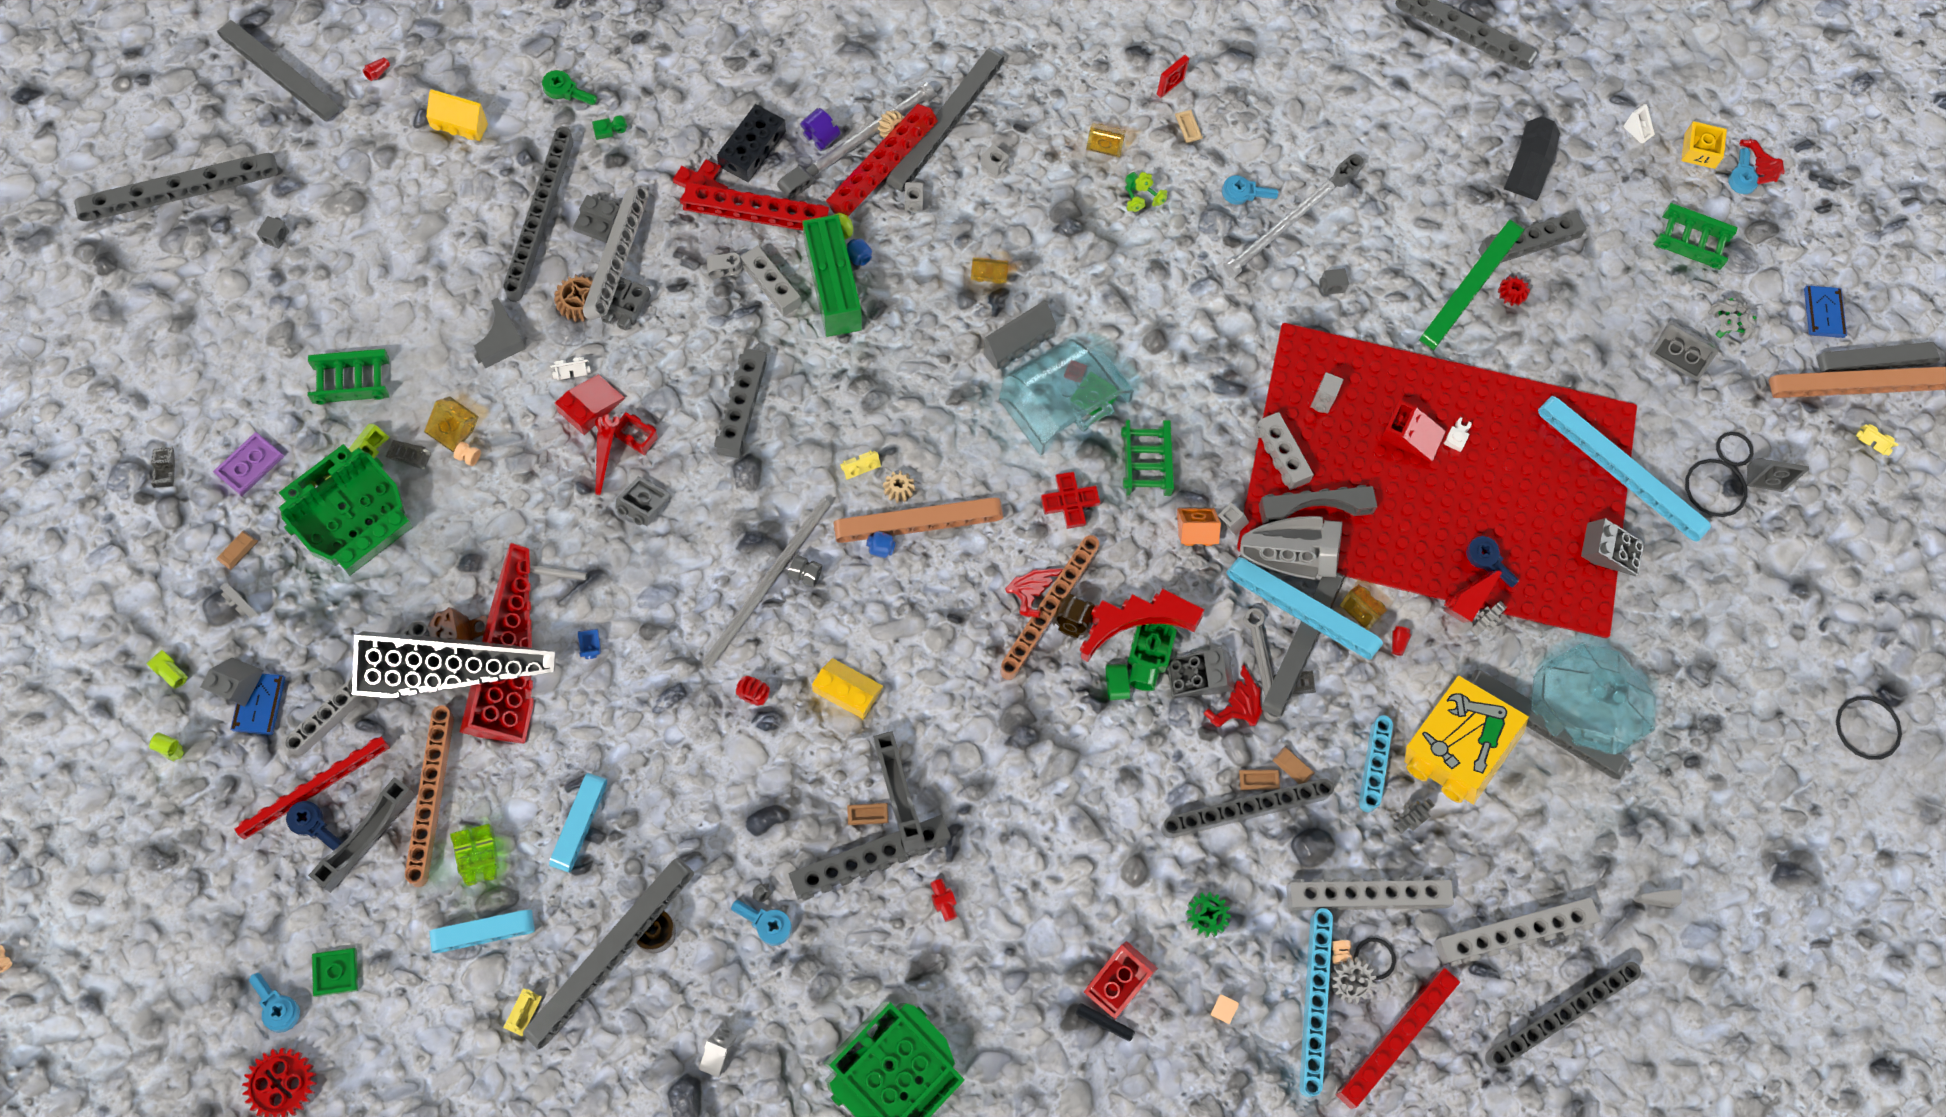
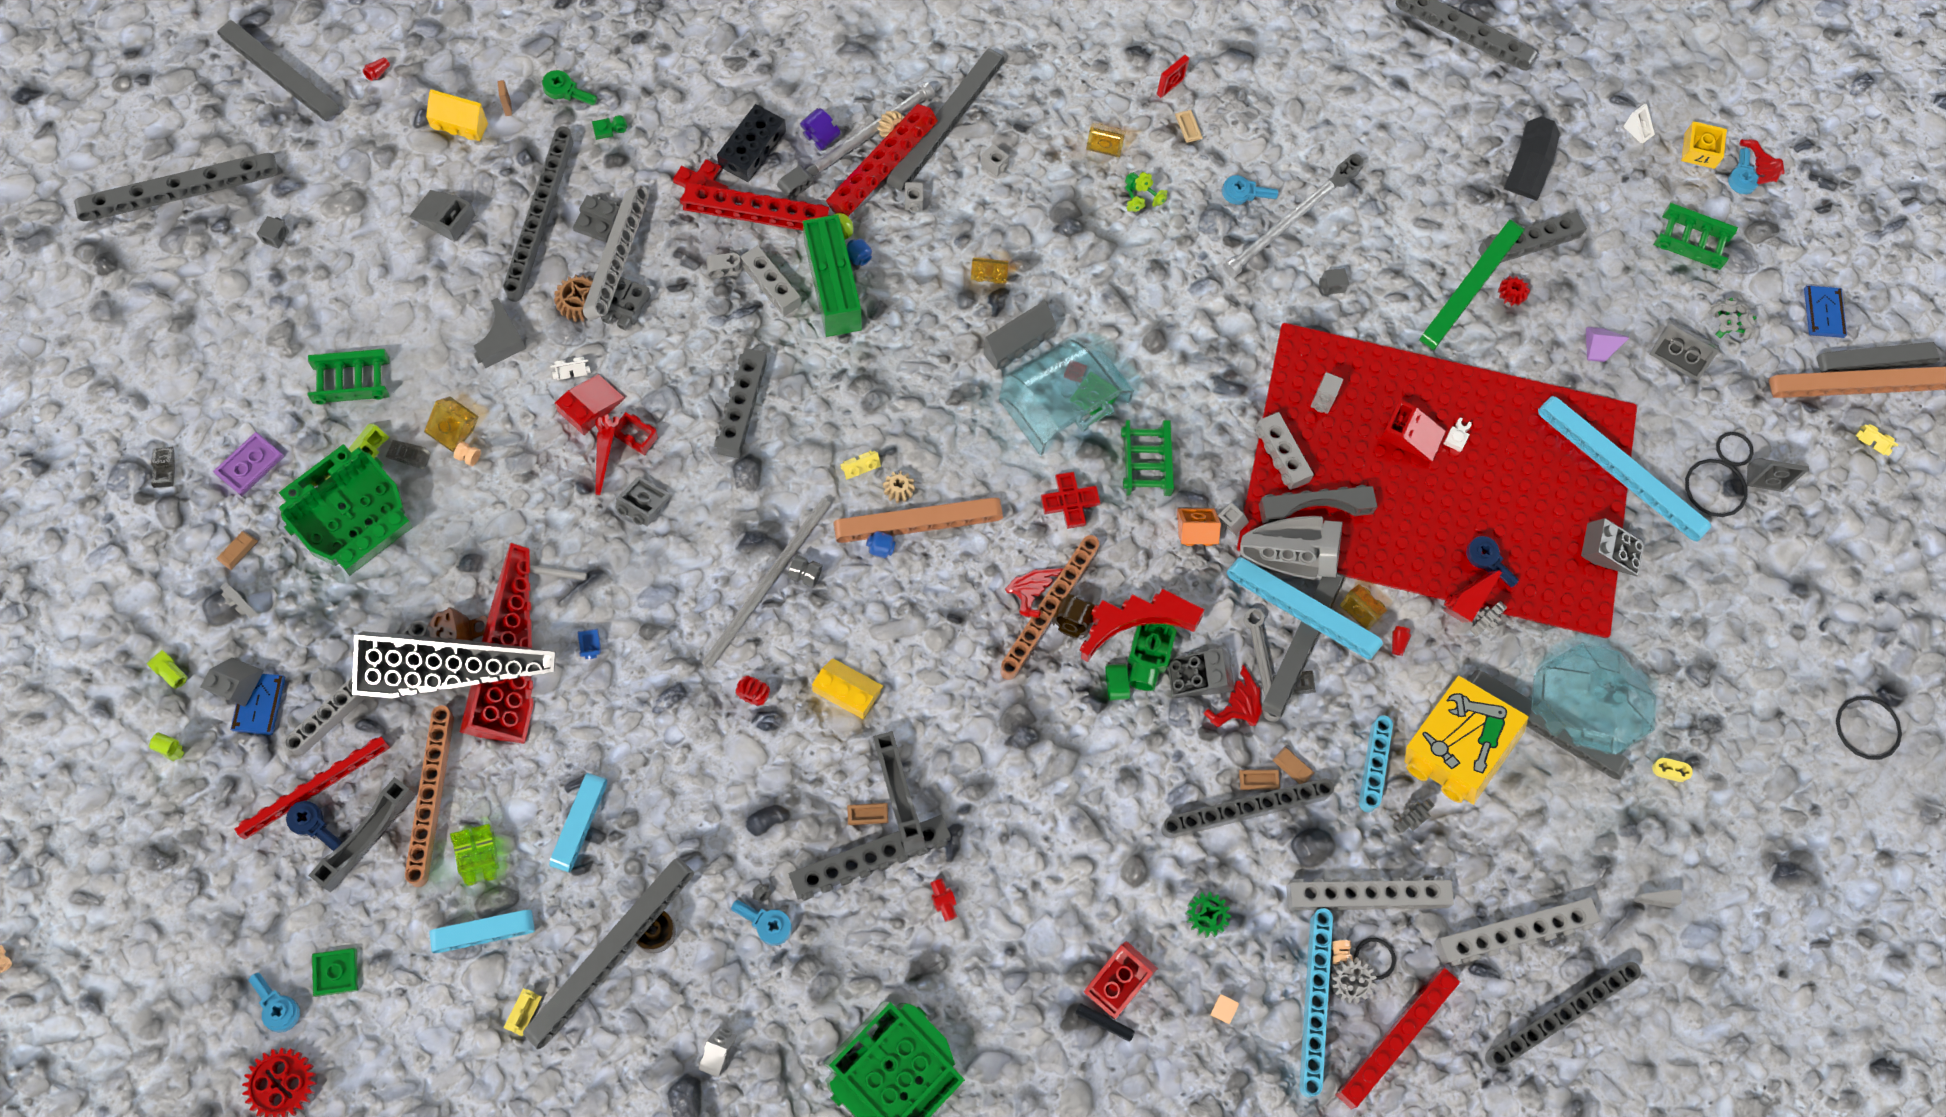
(444, 214): none -> dark grey slope
(504, 98): none -> medium nougat tile
(1602, 343): none -> slope
(1672, 769): none -> light yellow beam

